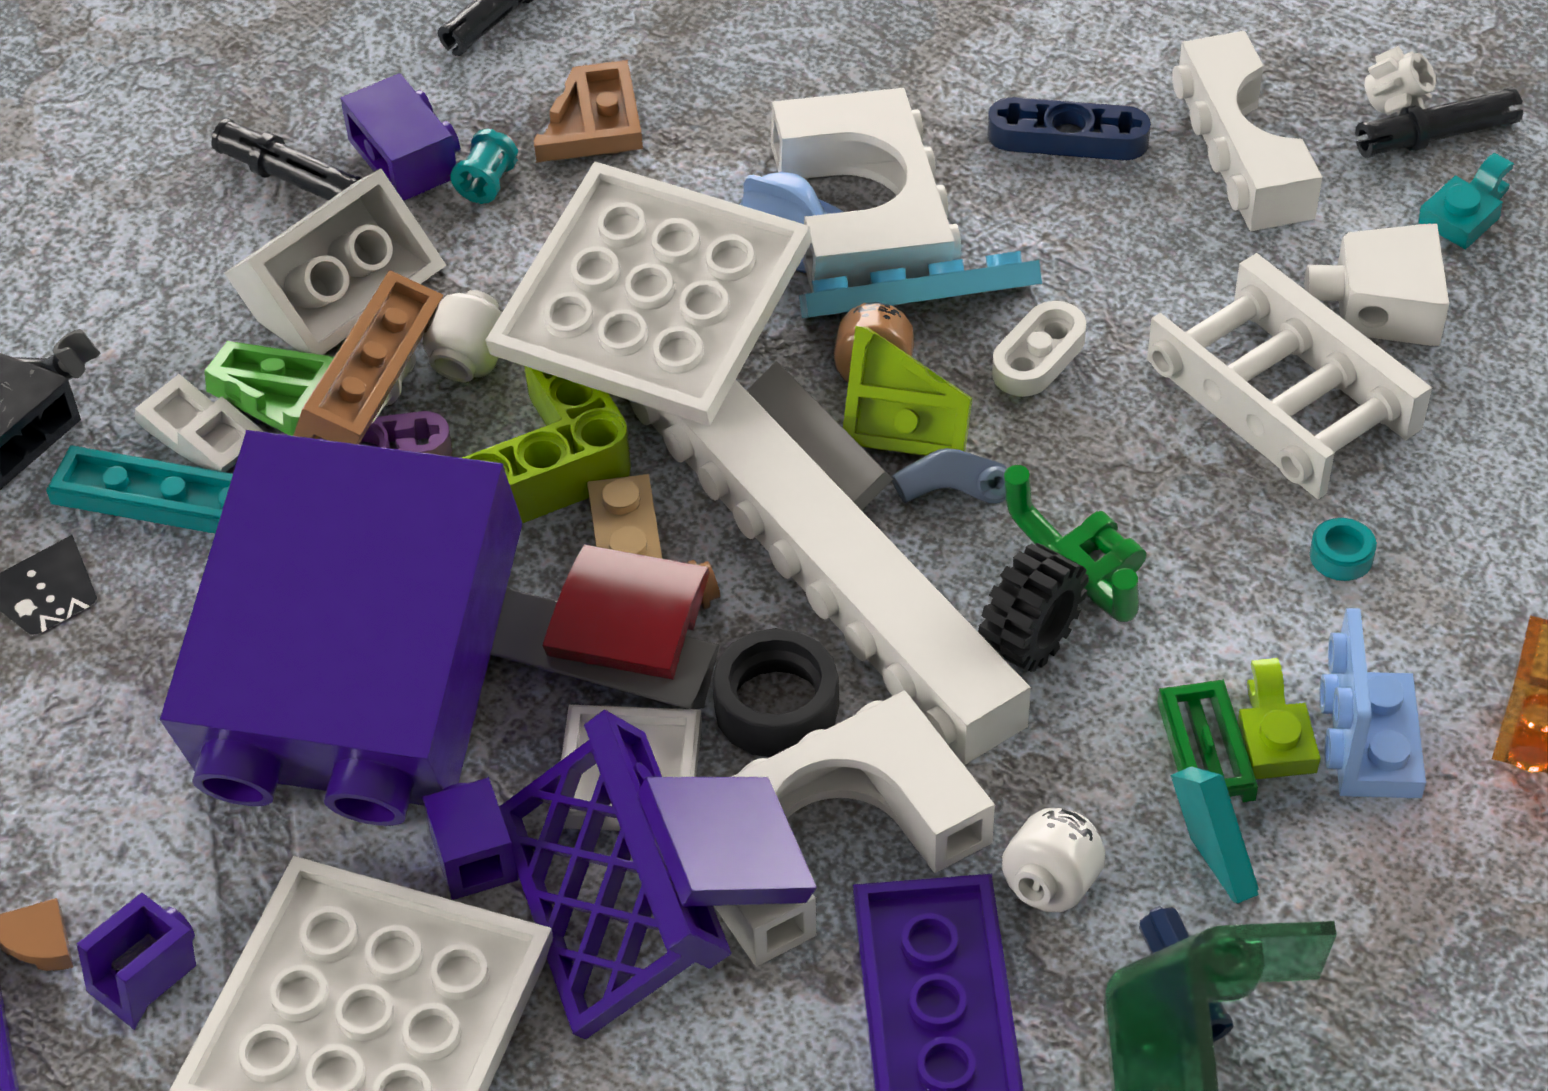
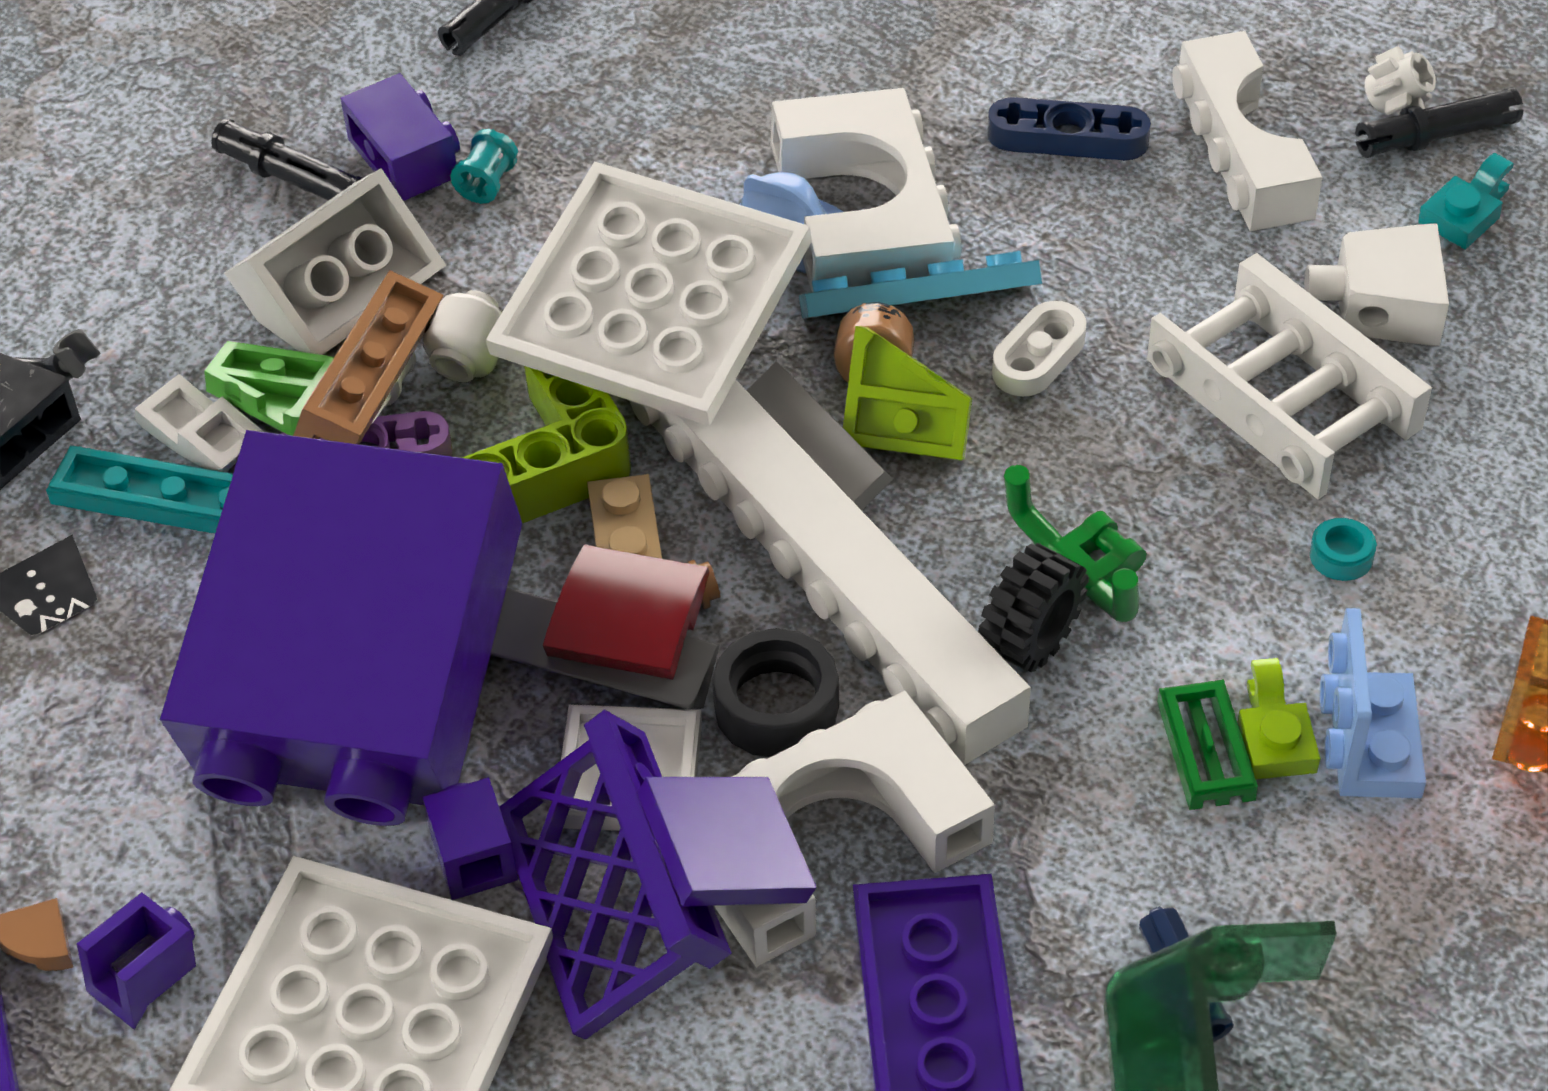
(592, 115): medium nougat wing -> none
(953, 470): sand blue arm -> none
(1054, 856): white head -> none
(1215, 830): teal tile -> none

